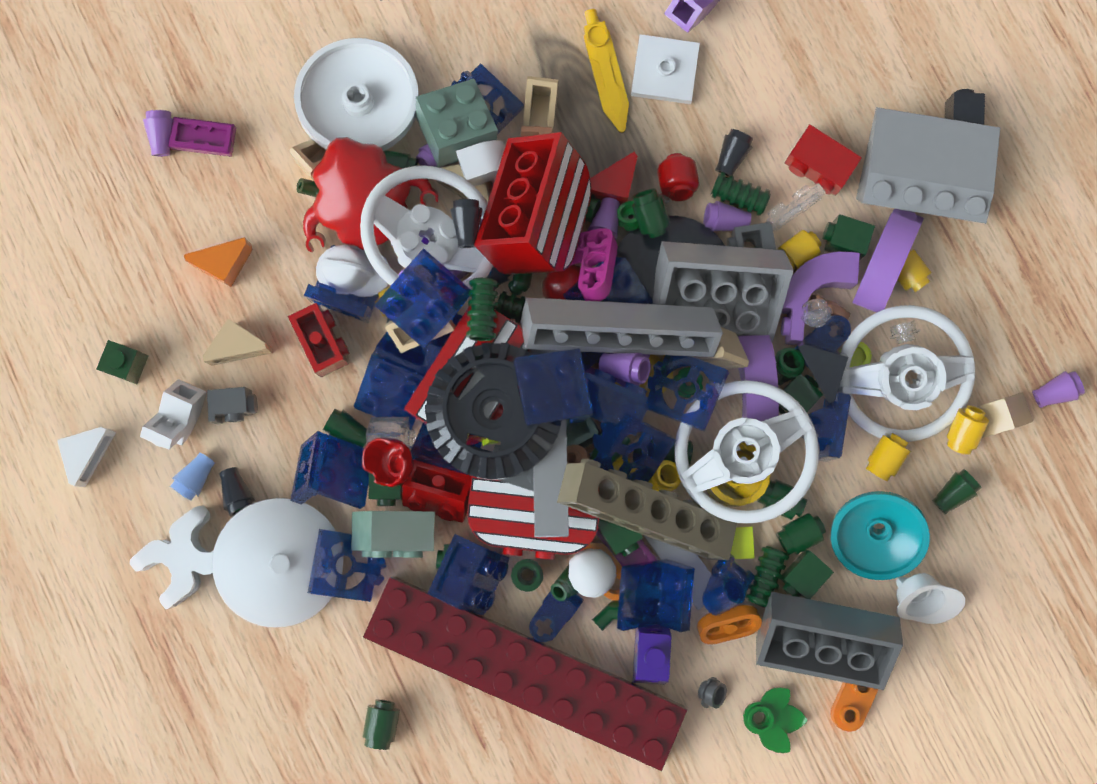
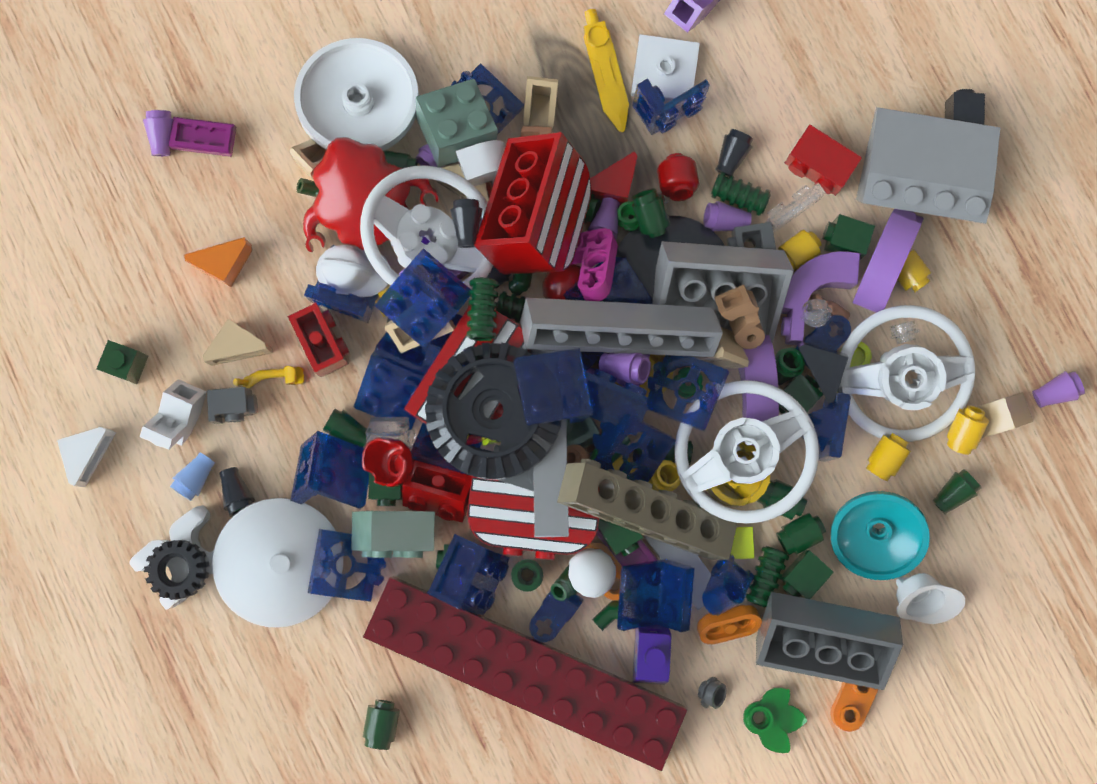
(157, 569): none -> black tyre
(292, 376): none -> yellow piece
(663, 117): none -> clear blue bracket
(742, 312): none -> medium nougat leg

